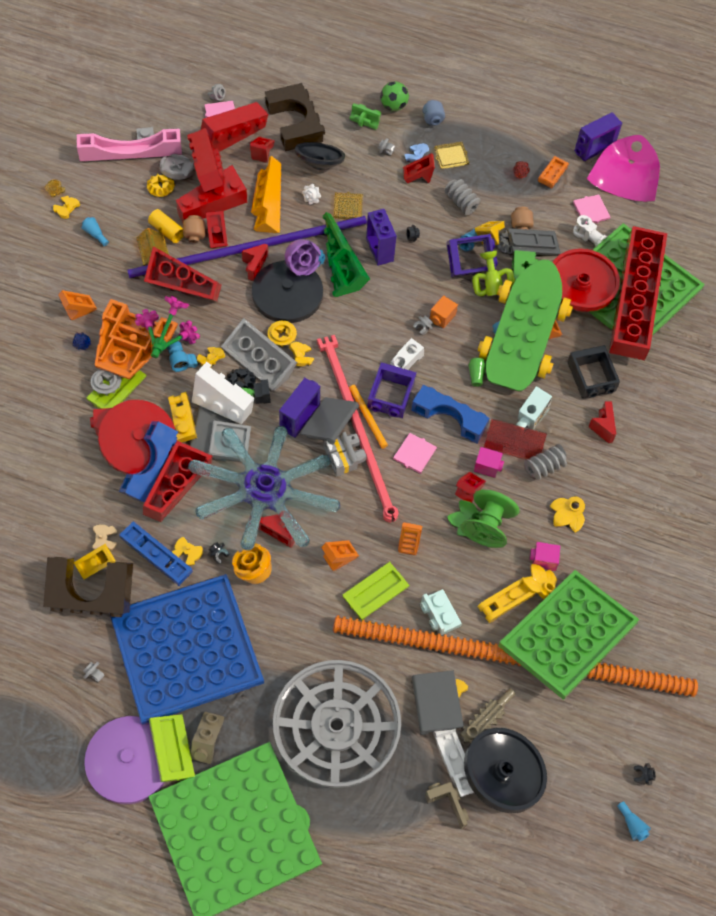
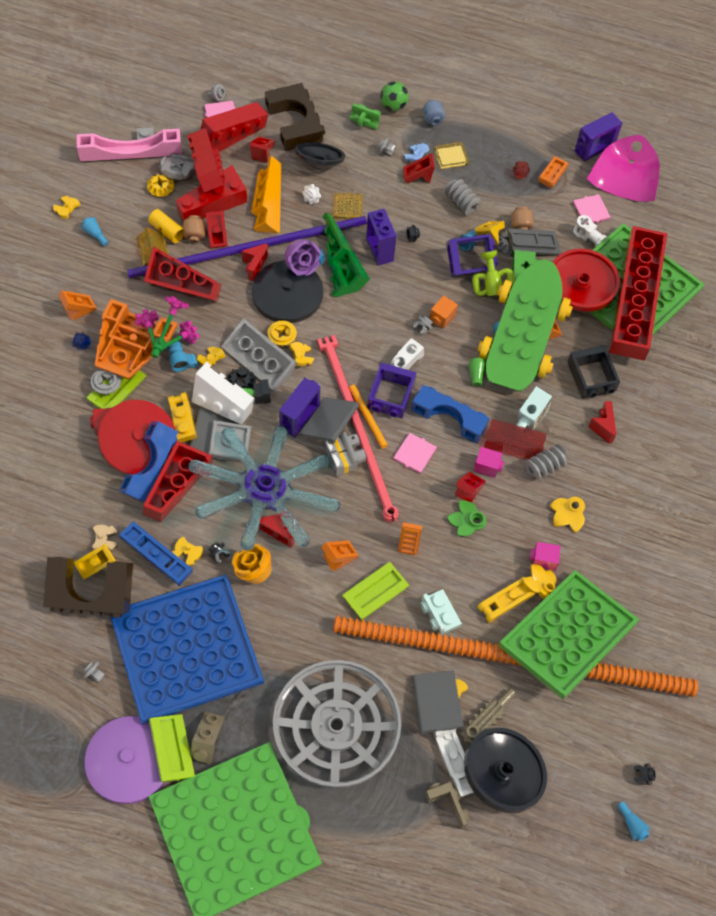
(54, 188): clear yellow plate -> none
(494, 507): bright green piece -> none

